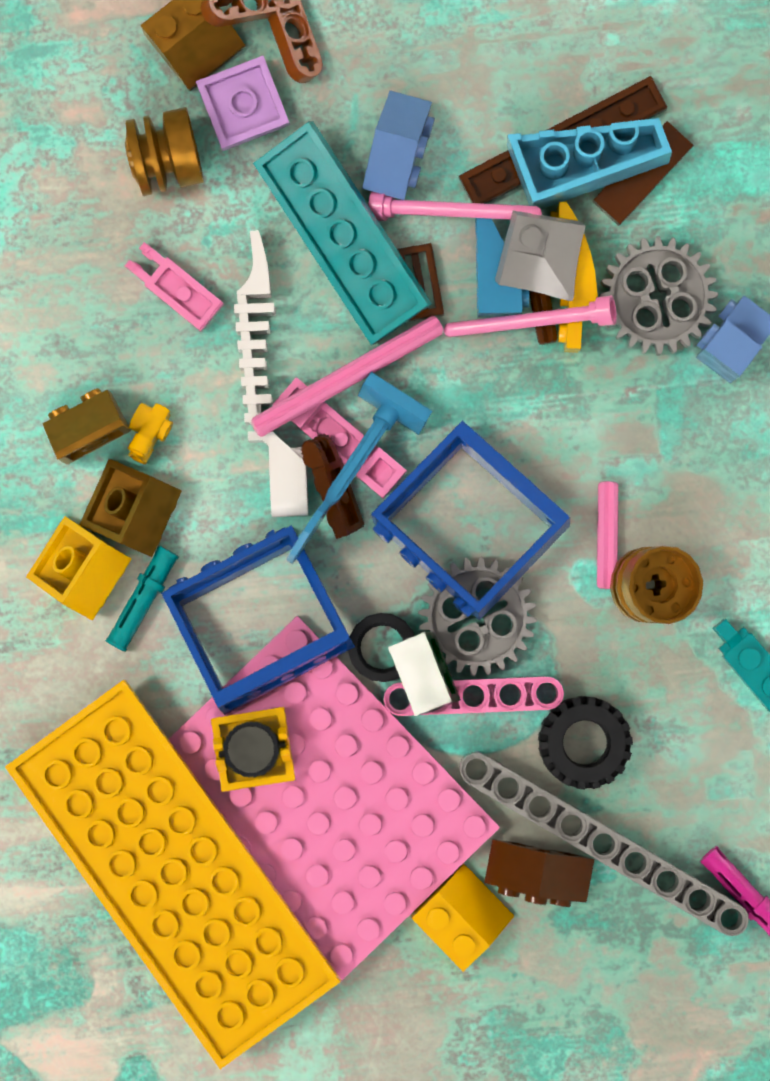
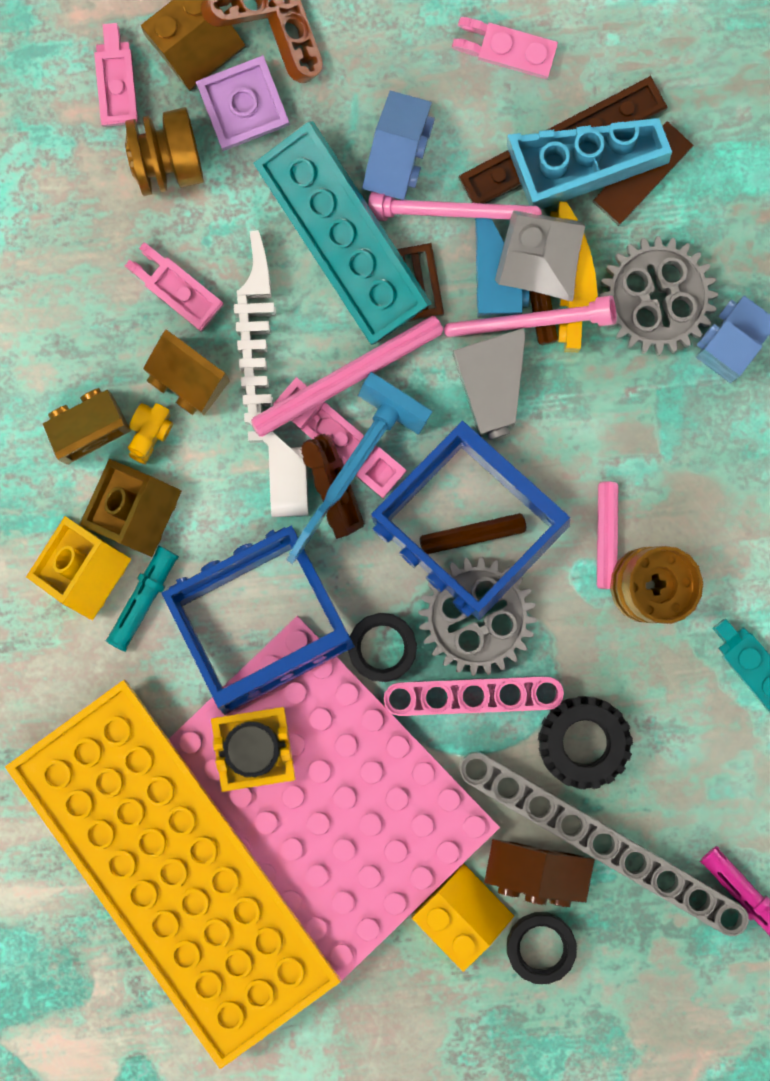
(115, 79): none -> bright pink hinge
(185, 373): none -> pearl gold slope
(424, 673): hinge -> none
(473, 533): none -> reddish brown axle
(492, 381): none -> light grey slope
(508, 48): none -> bright pink hinge
(551, 974): none -> black tyre

